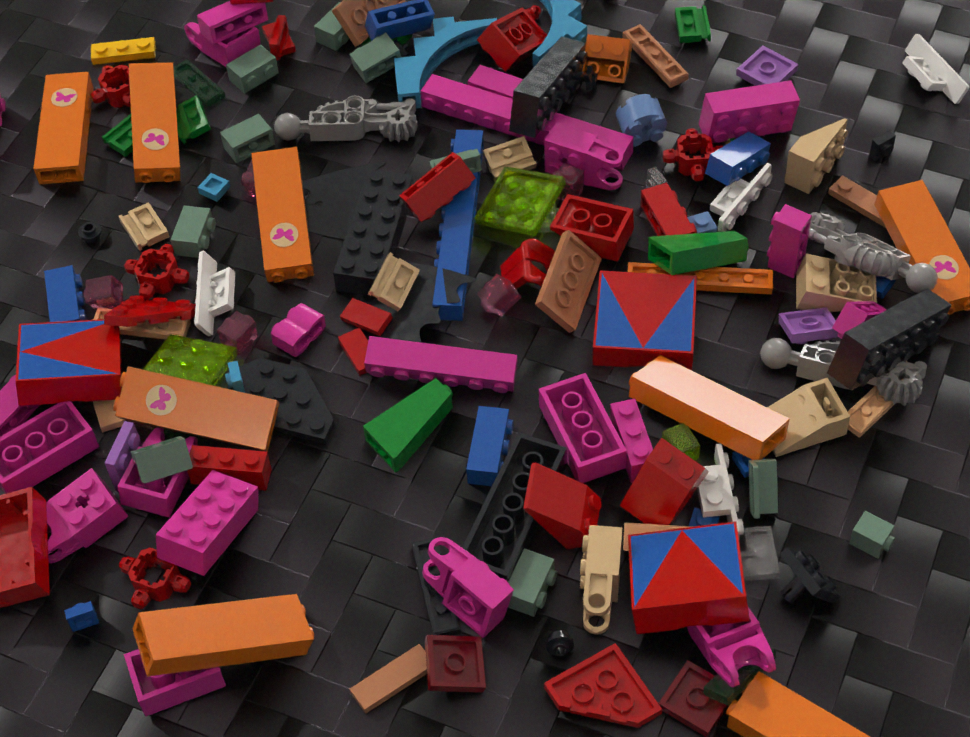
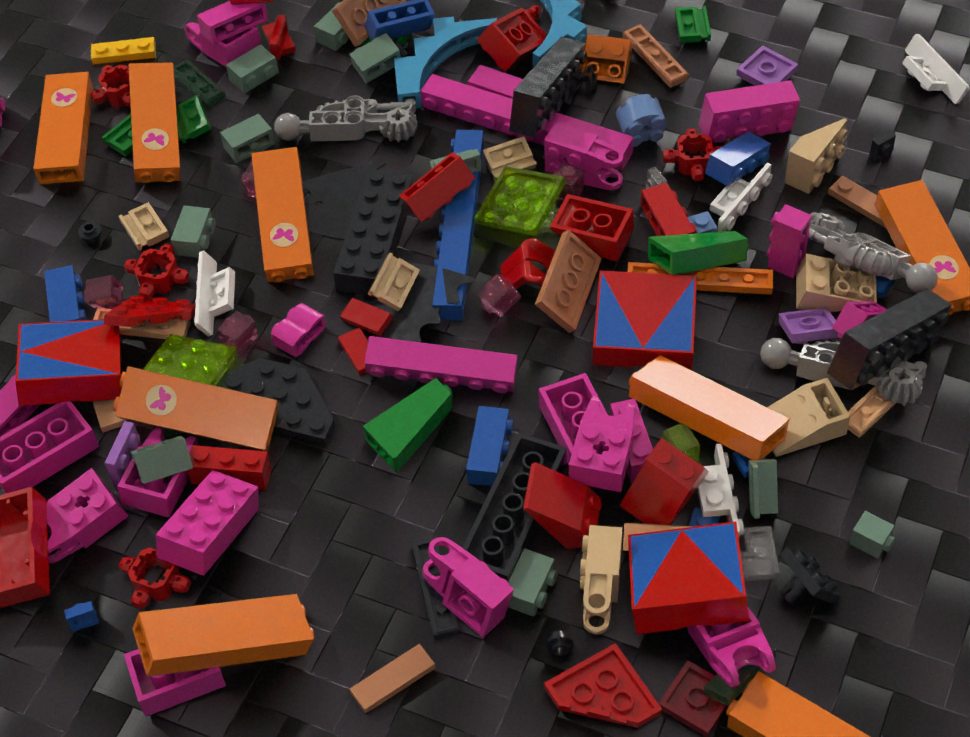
(214, 187): dark azure plate -> none
(234, 378): dark azure plate -> none
(455, 663): dark red plate -> none
(602, 447): none -> dark pink brick

